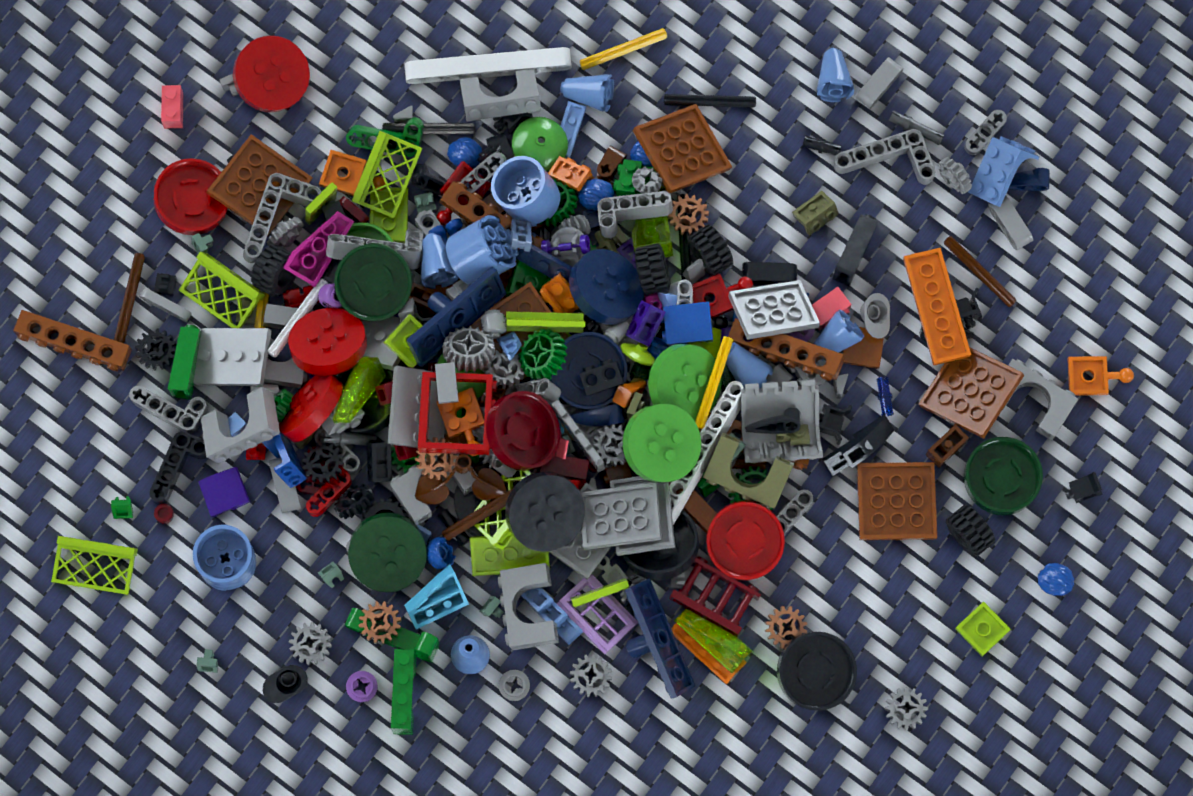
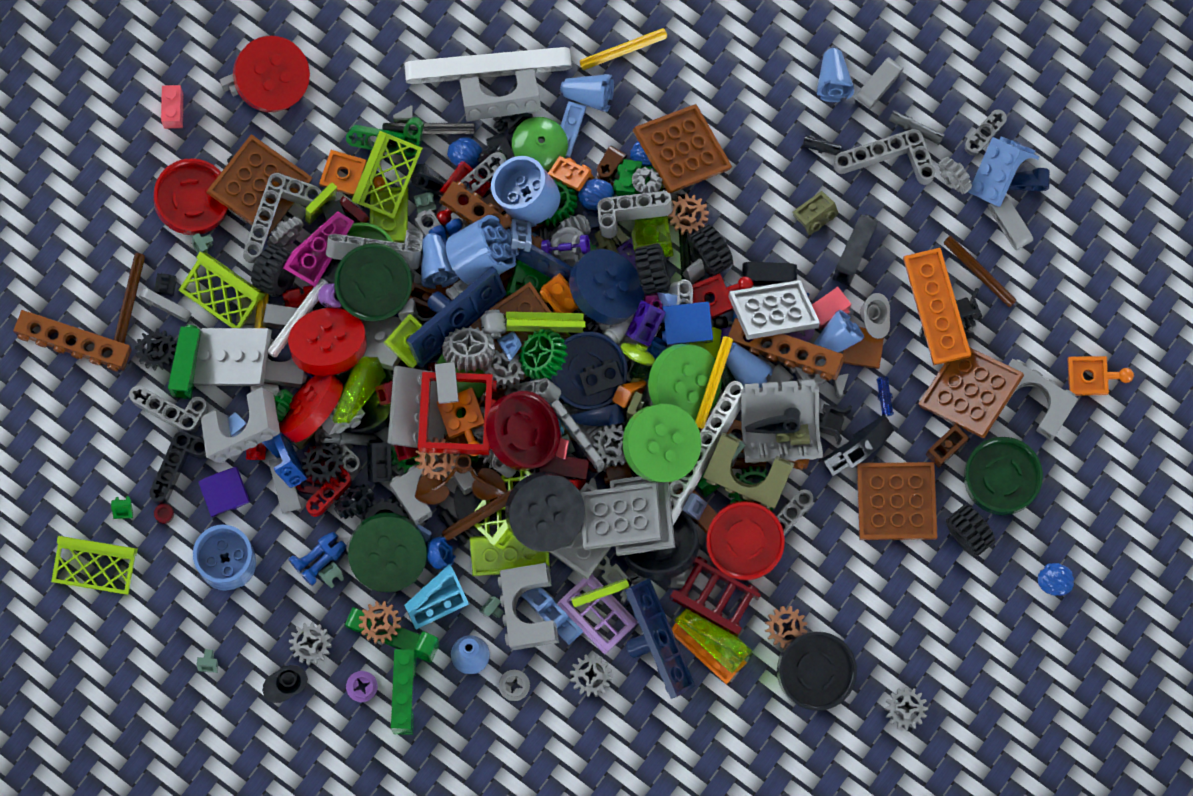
(333, 553): none -> blue piece
(694, 506): none -> sand blue plate
(710, 100): black axle -> none
(982, 629): lime plate -> none
(1084, 488): black piece -> none

